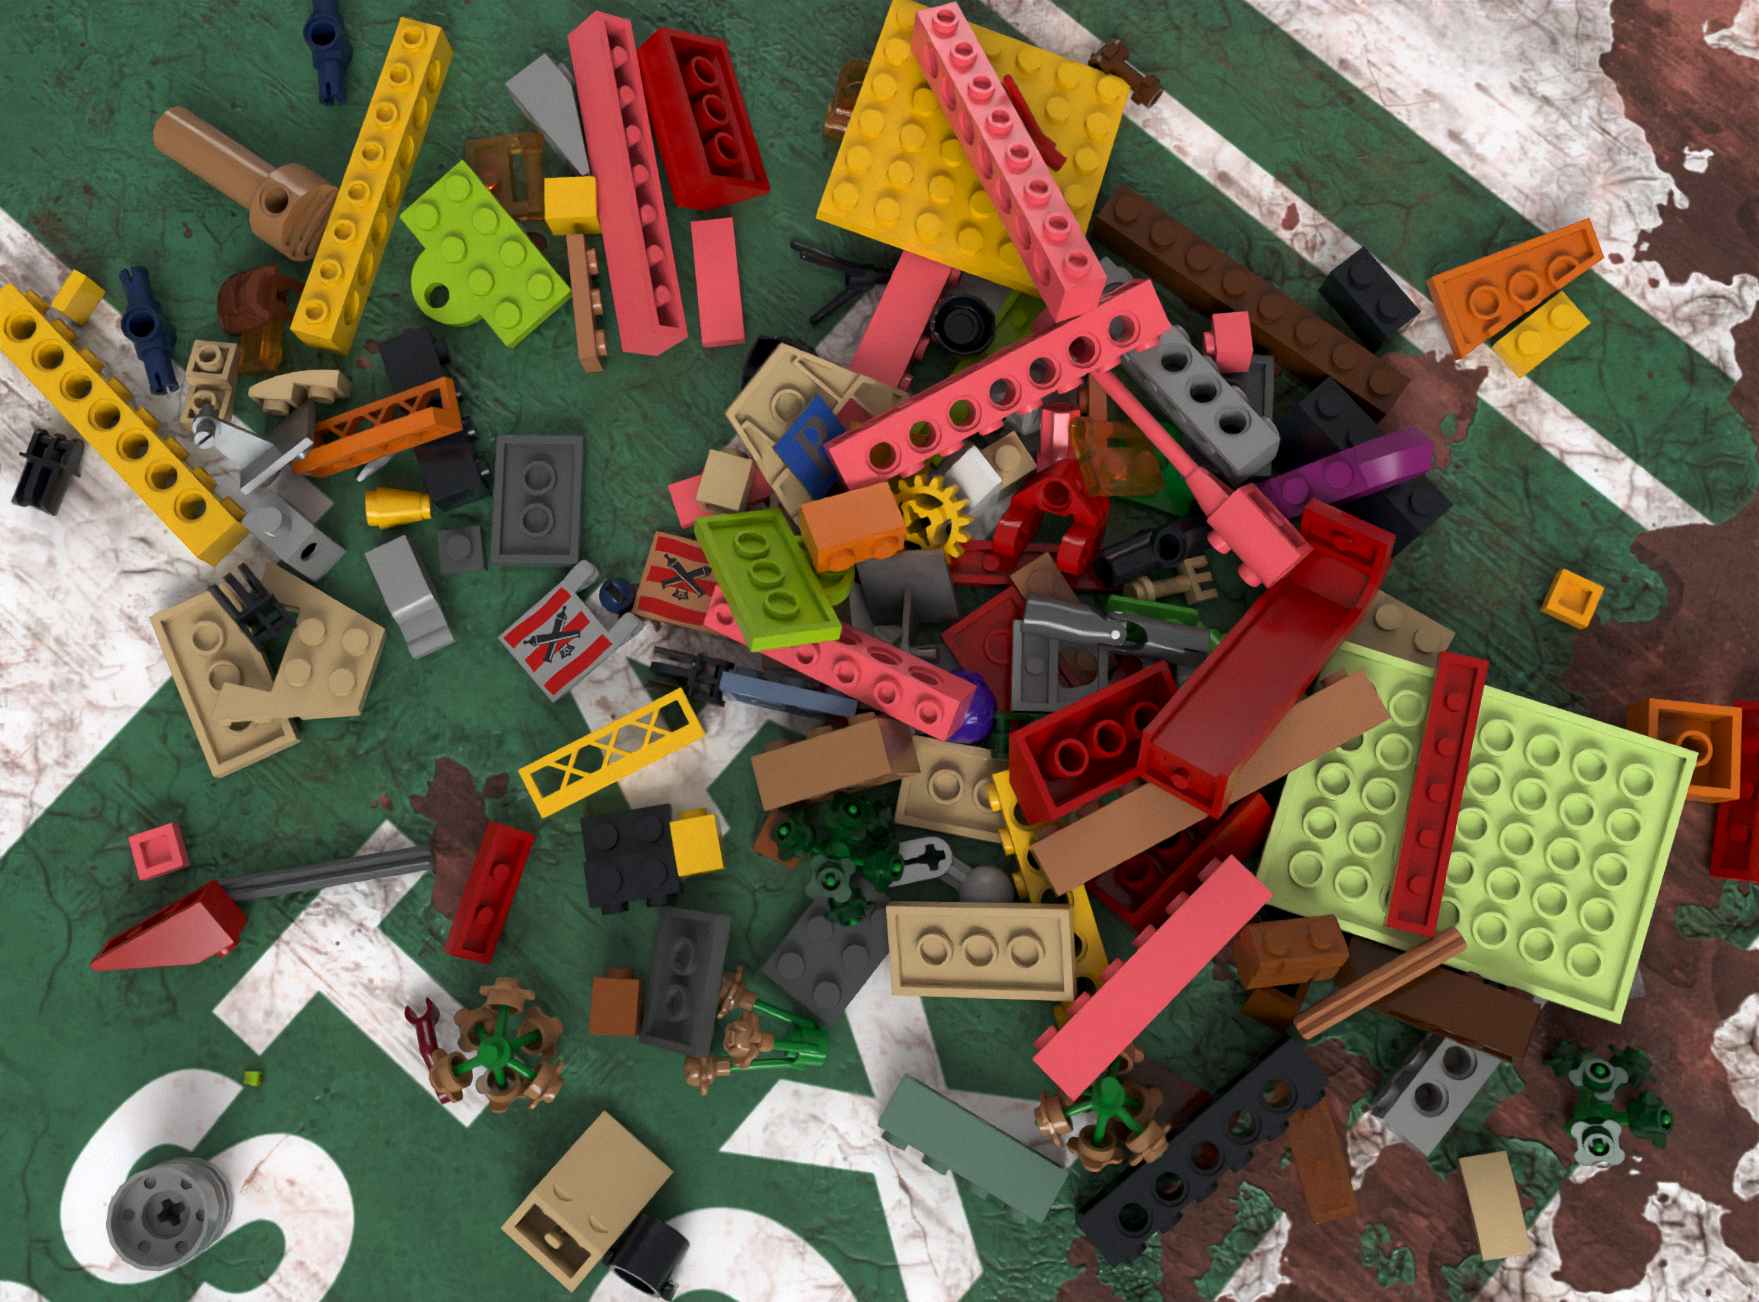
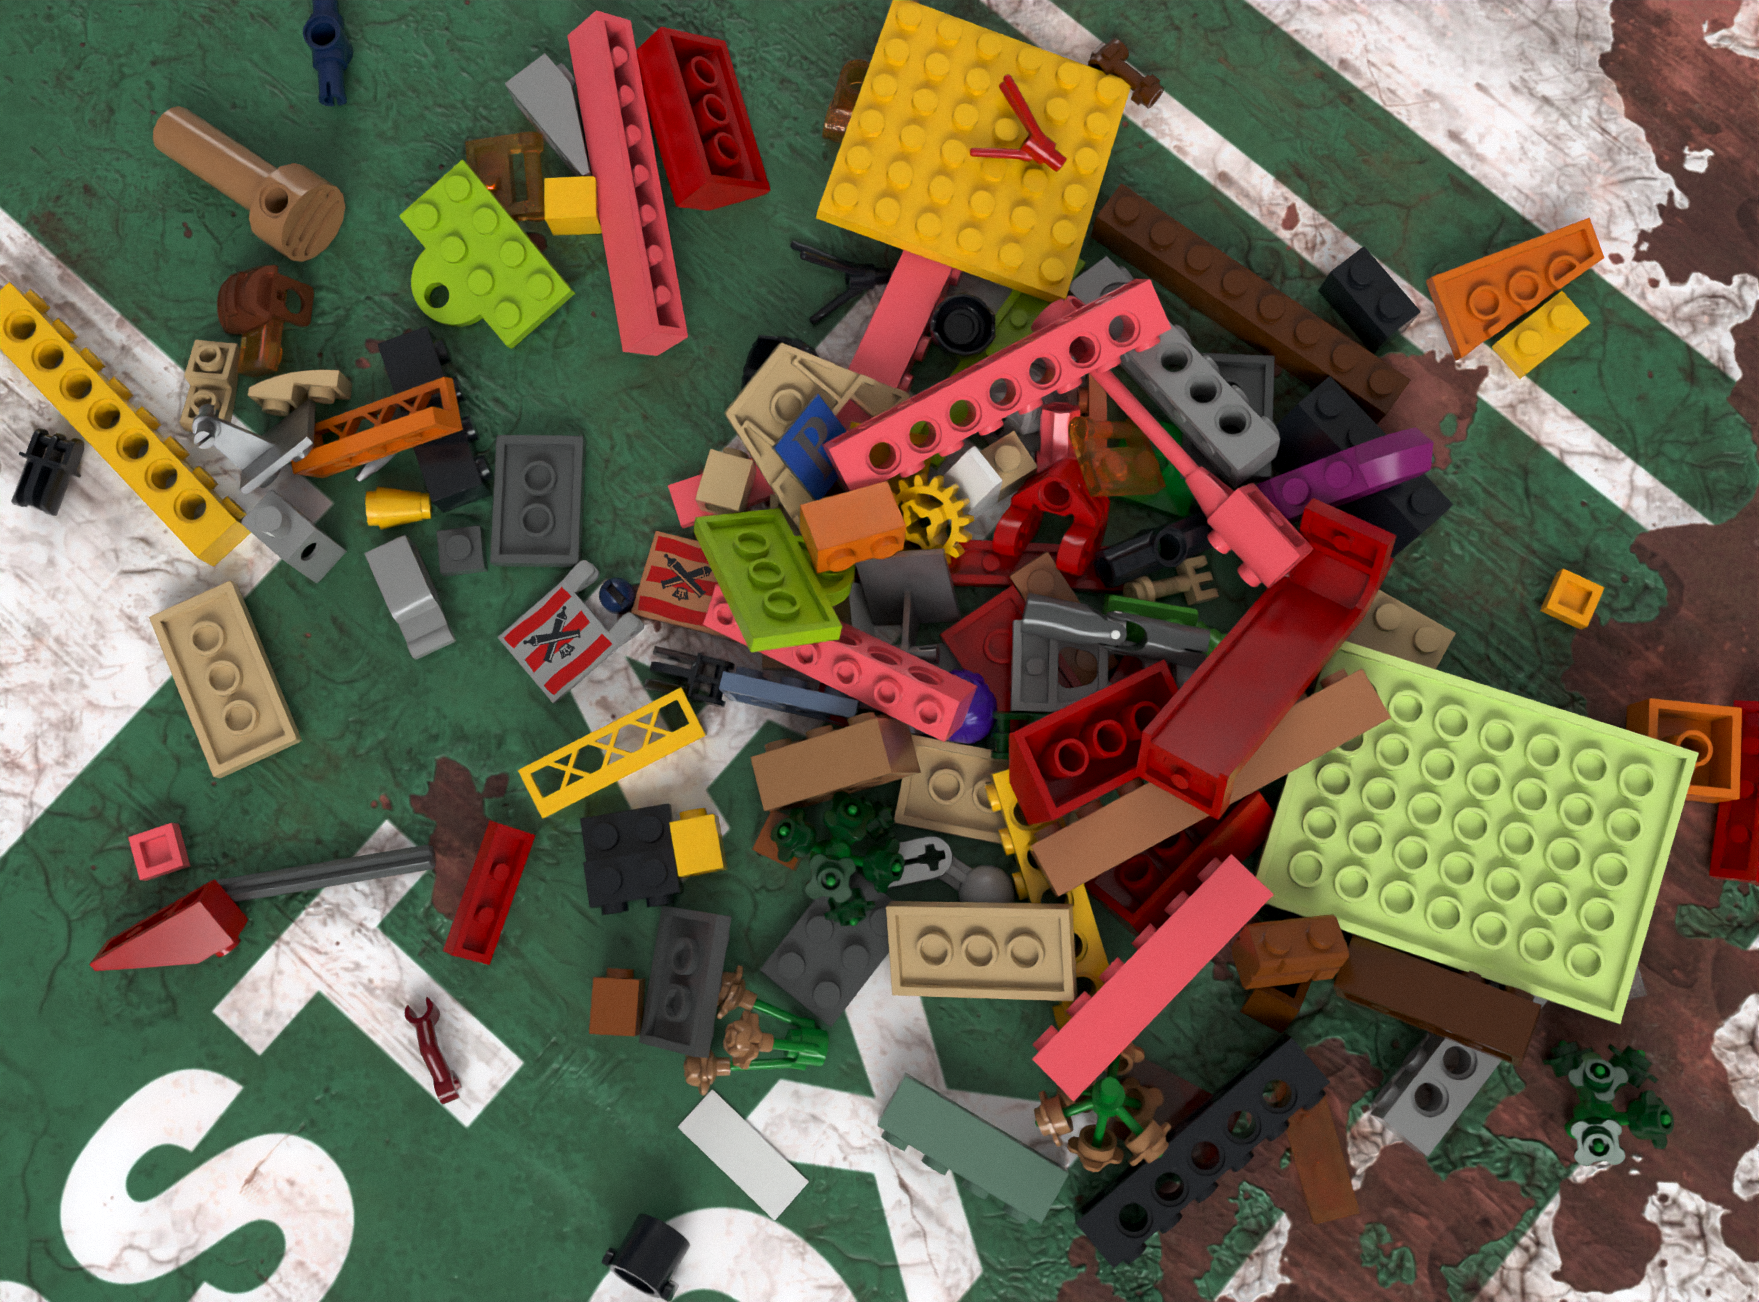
(78, 298): yellow tile -> none
(142, 1216): light grey wheel -> none
(158, 345): dark blue pin -> none
(253, 1078): lime piece -> none
(254, 610): black arm -> none
(324, 664): tan wing -> none
(373, 188): yellow brick -> none
(484, 1031): medium nougat plant -> none
(587, 303): nougat plate -> none
(587, 1200): tan slope -> none
(718, 282): coral tile -> none
(743, 1154): none -> white sticker
(1007, 163): coral brick -> none
(1229, 342): coral plate -> none
(1379, 982): nougat axle -> none
(1436, 794): red plate -> none
(1494, 1206): tan slope -> none

